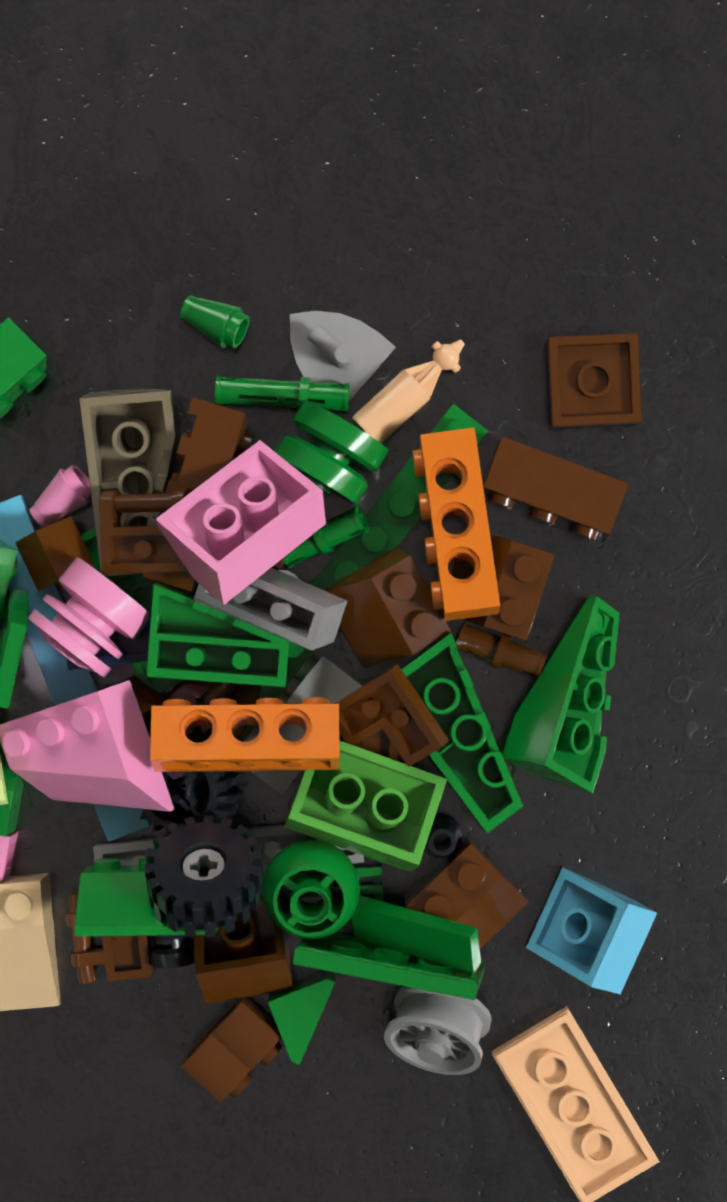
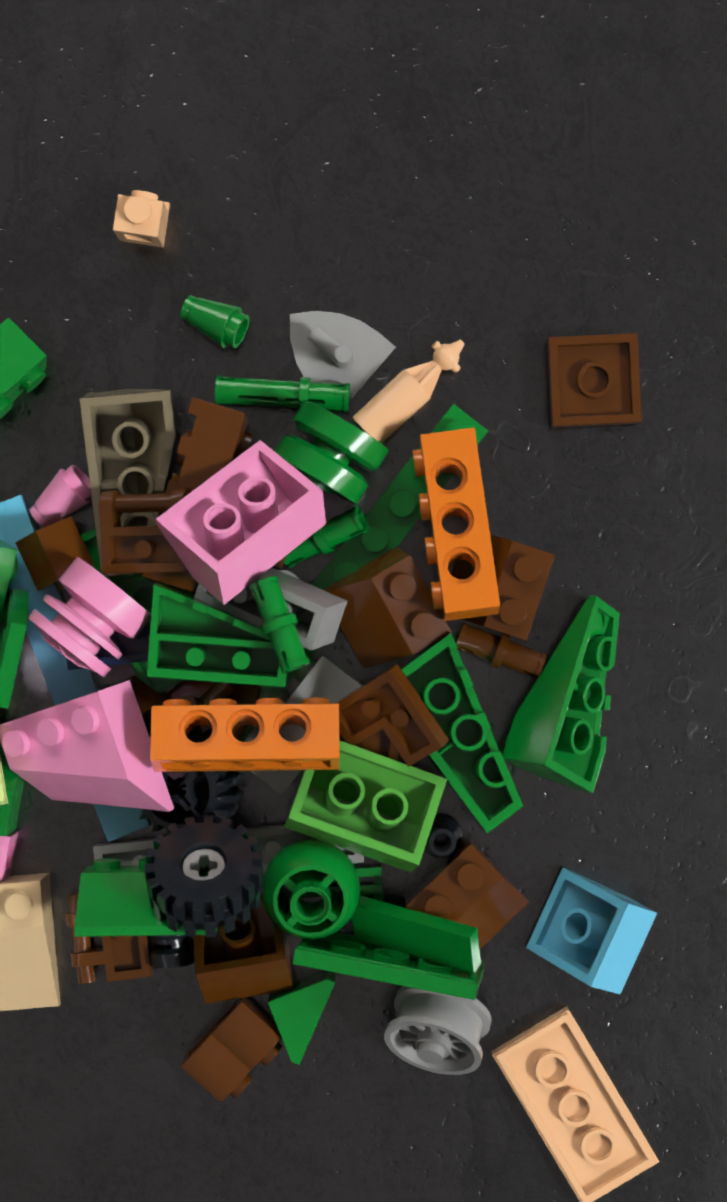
(141, 218): none -> light nougat brick
(279, 624): none -> green pin
(554, 489): reddish brown brick -> none

